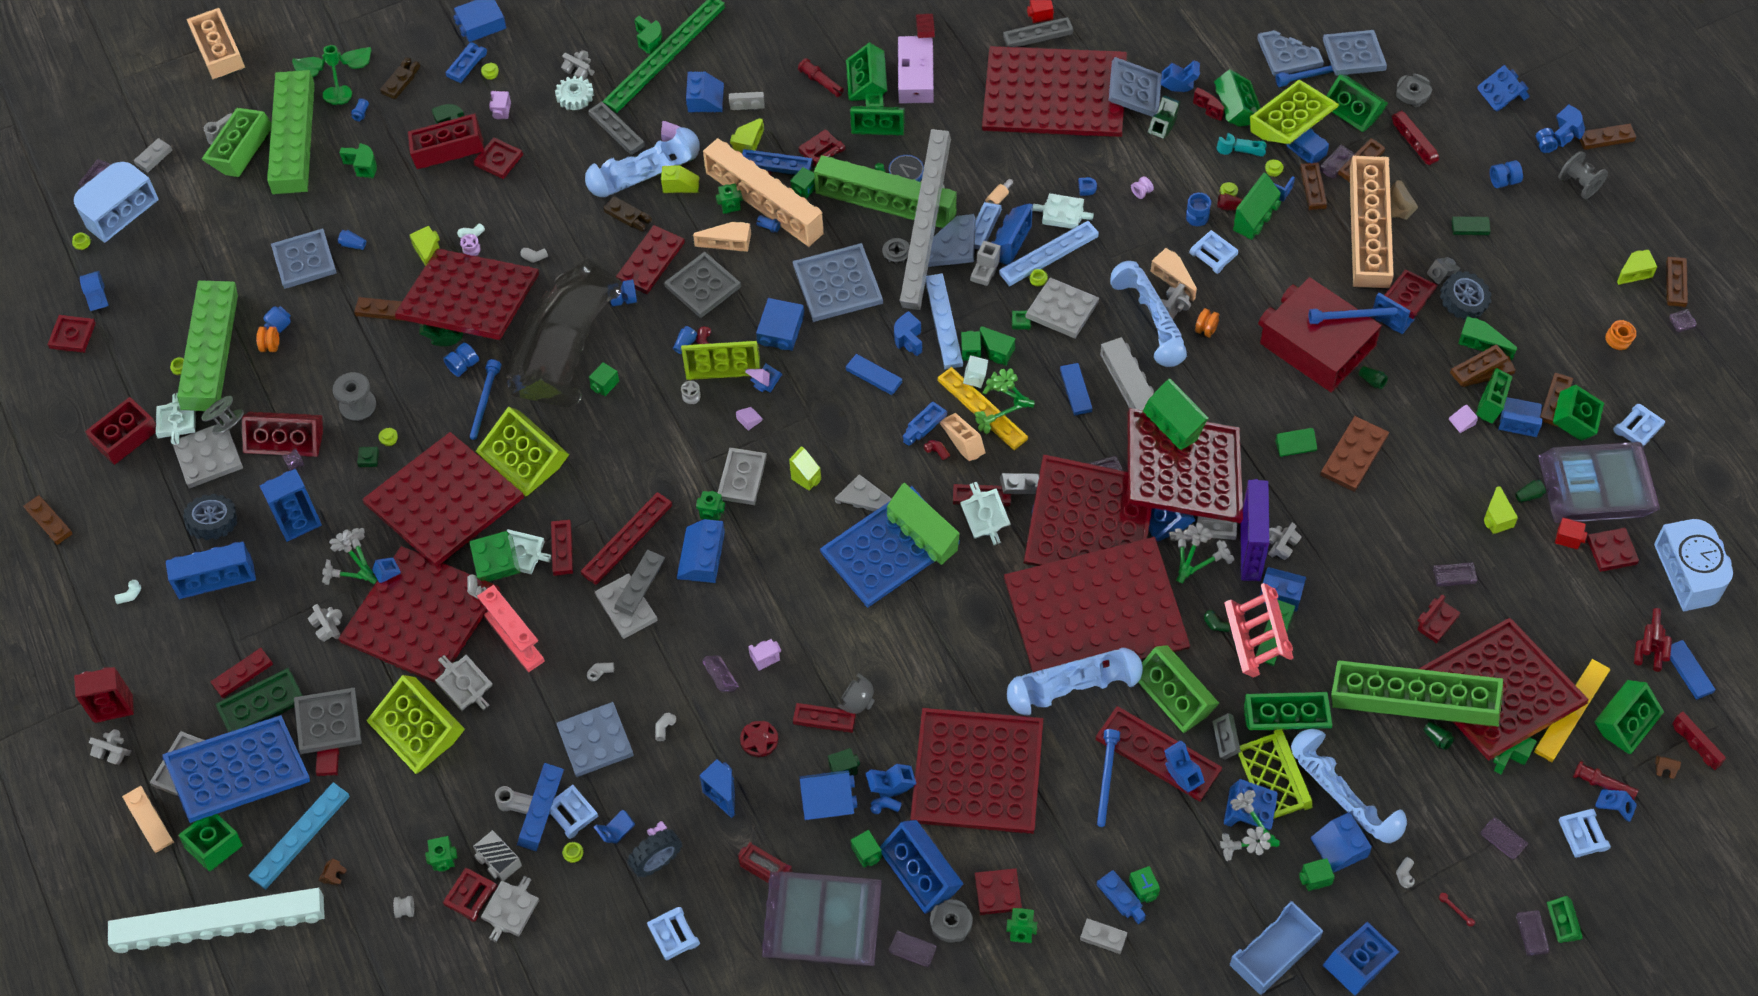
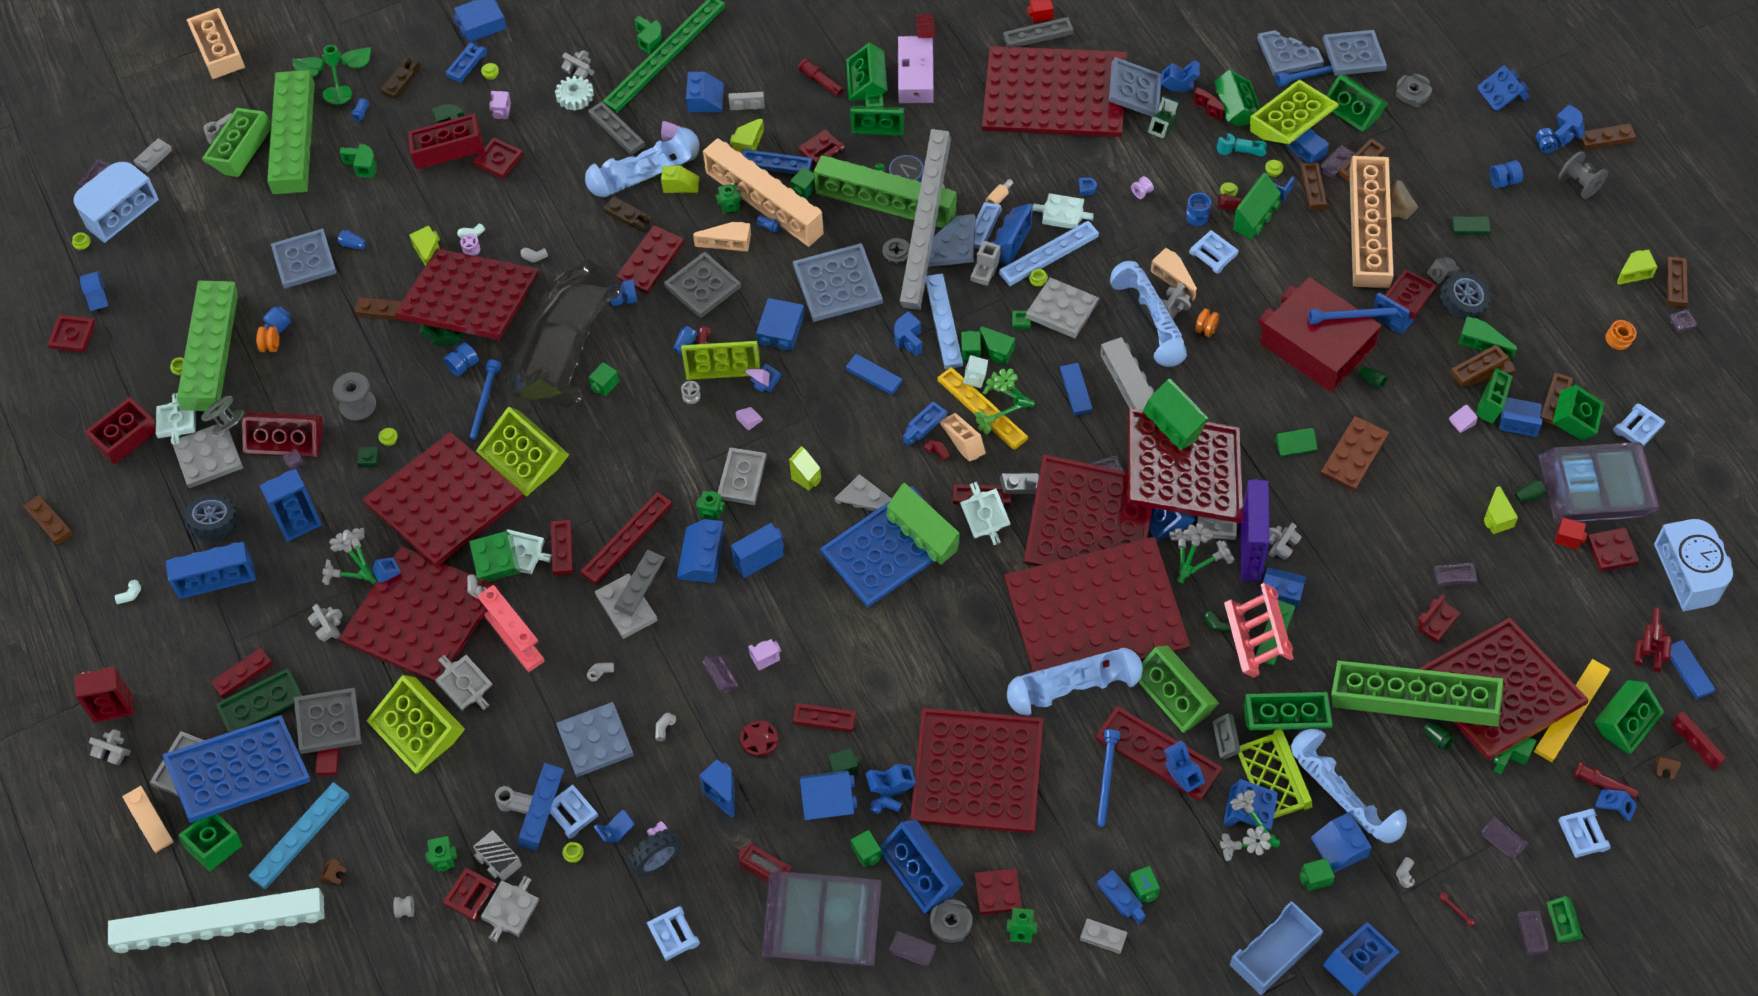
(757, 550): none -> blue brick
(858, 696): dark grey cylinder -> none
(1415, 137): dark red beam -> none

